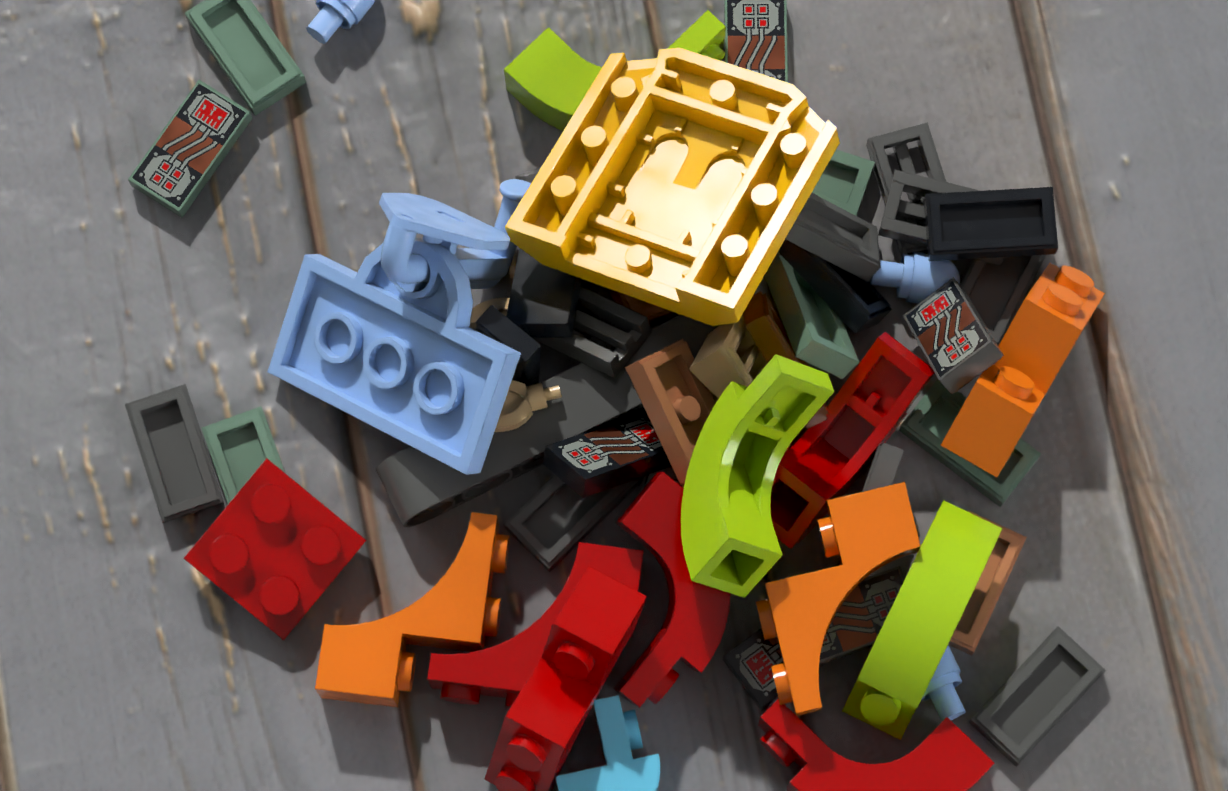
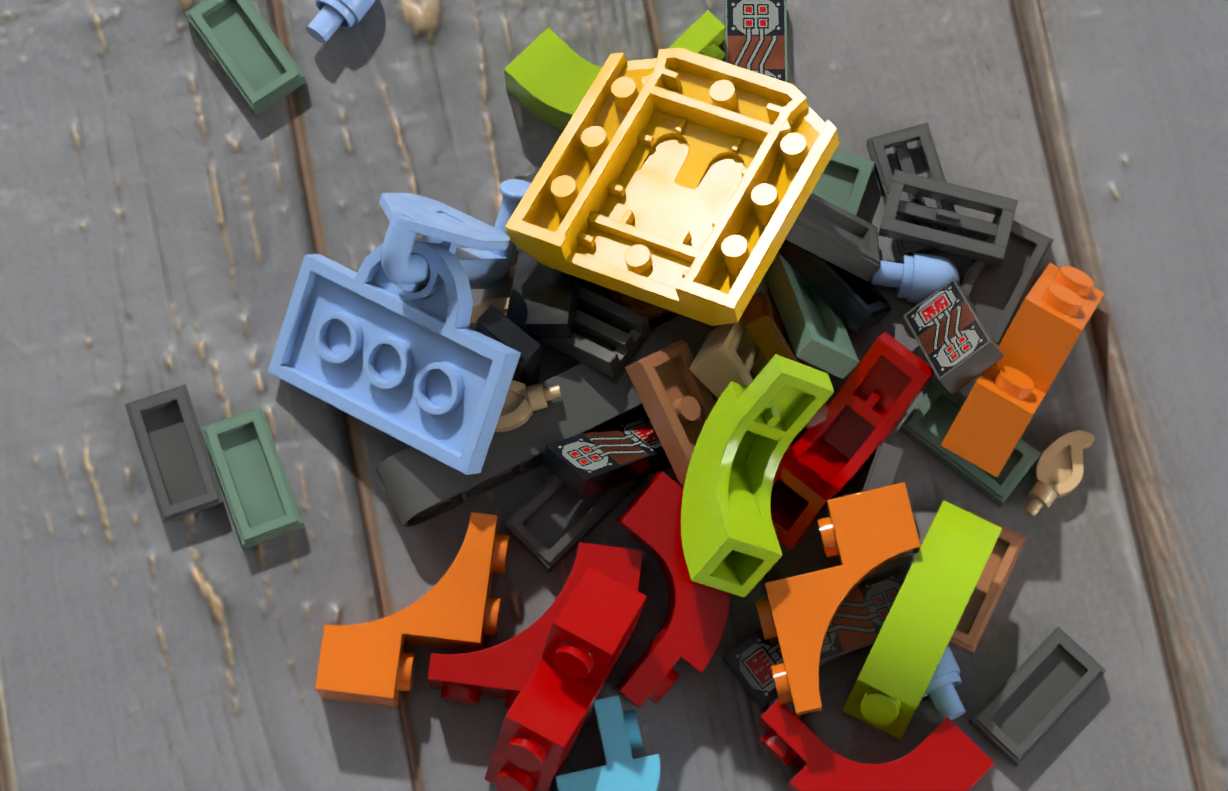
(190, 148): tile -> none
(275, 549): red plate -> none
(990, 224): black tile -> none
(1058, 470): none -> tan piece

